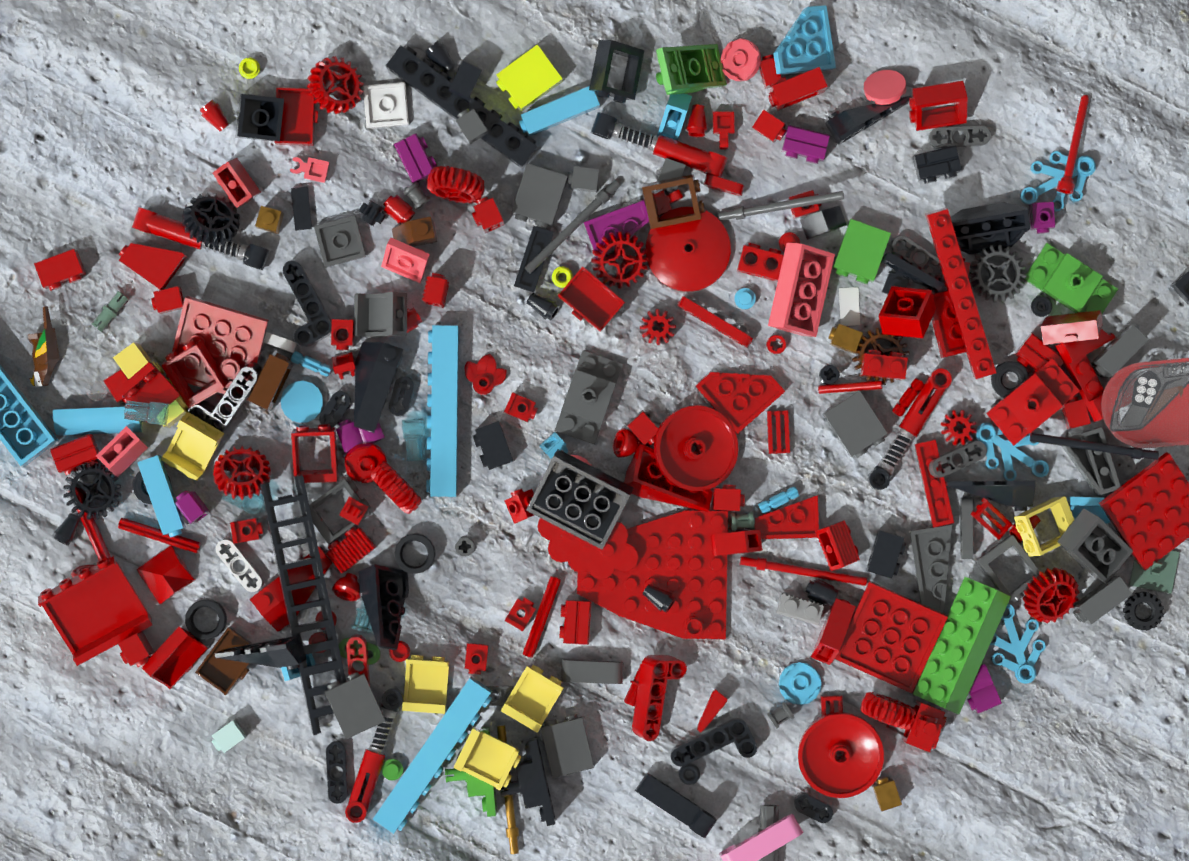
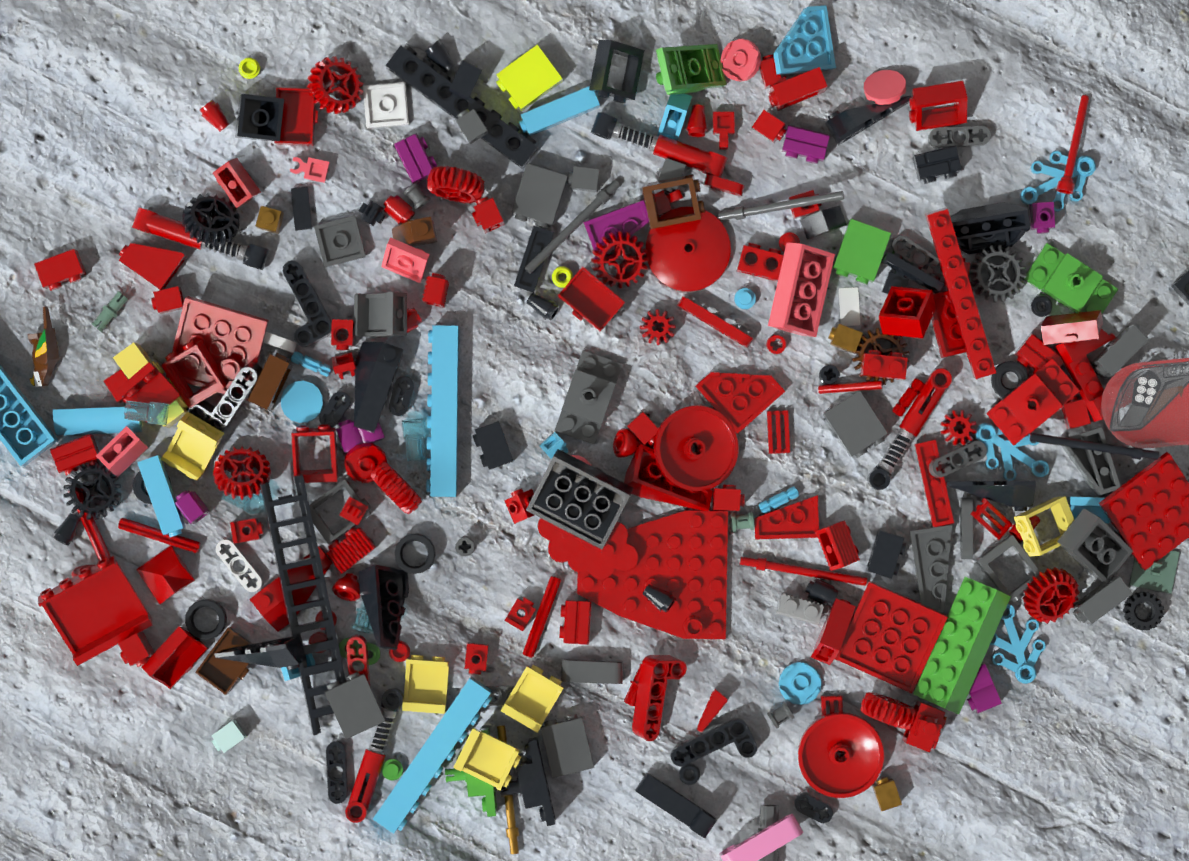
(484, 371): red plate -> none
(512, 407): red brick -> none
(737, 542): red slope -> none

